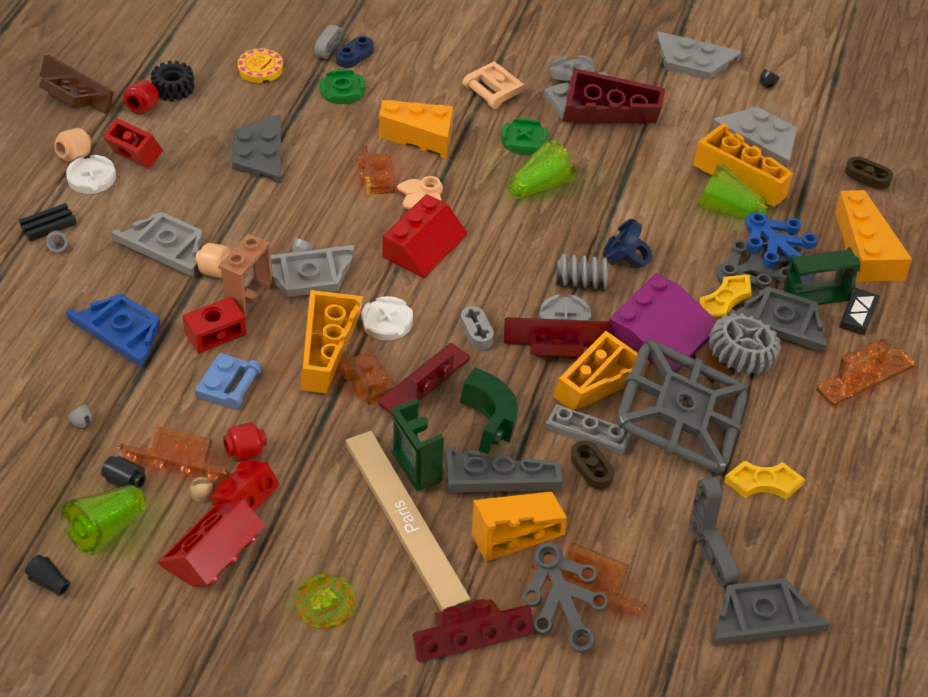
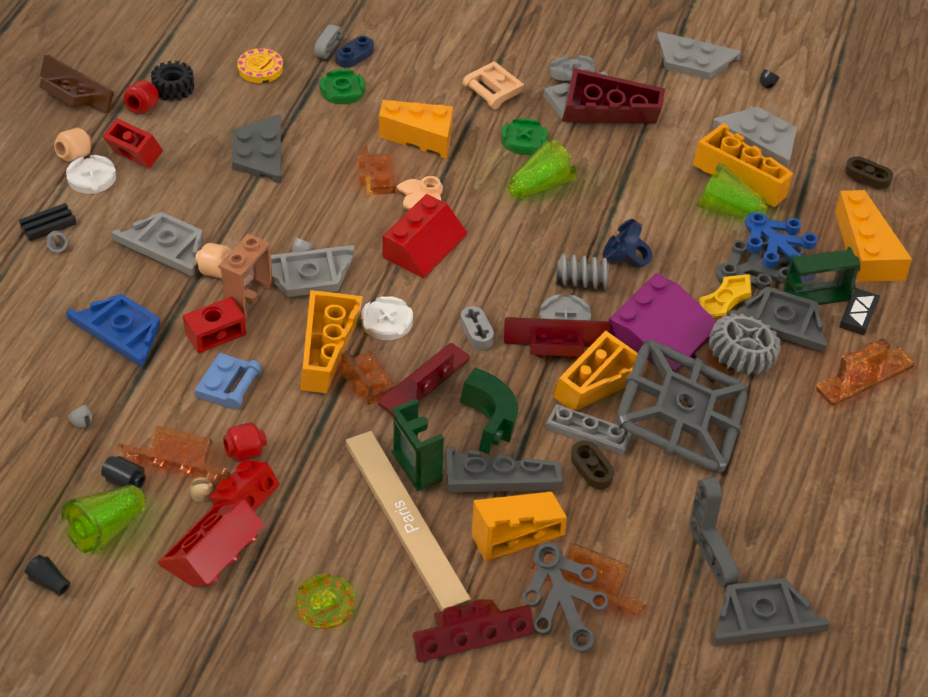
(777, 480): yellow tile -> none

